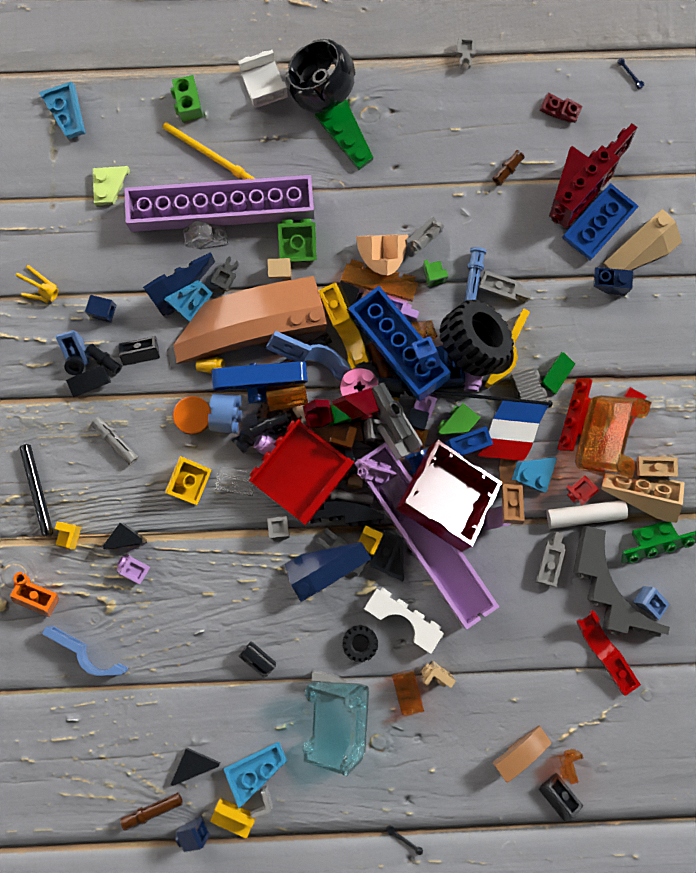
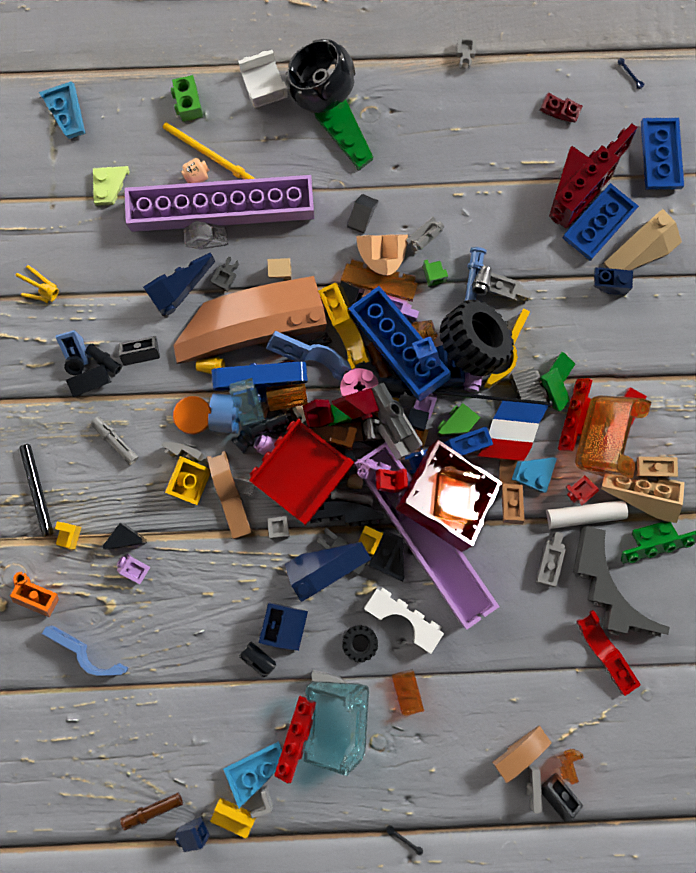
(100, 308): dark blue panel -> none
(178, 449): none -> light grey slope
(189, 299): dark azure wing -> none
(192, 765): black tile -> none
(195, 171): none -> light nougat head
(229, 495): none -> medium nougat piece
(246, 401): none -> clear light blue panel
(283, 626): none -> dark blue slope
(295, 739): none -> red bracket
(297, 240): bright green plate -> none
(362, 213): none -> black slope
(391, 480): none -> red bracket
(441, 675): tan bracket -> none
(455, 495): none -> clear orange panel
(481, 283): none -> flat silver cone
(494, 518): lavender panel -> none
(508, 167): reddish brown pin -> none
(533, 789): none -> light grey plate
(555, 389): none -> green slope
(651, 601): medium blue slope -> none
(662, 153): none -> blue plate

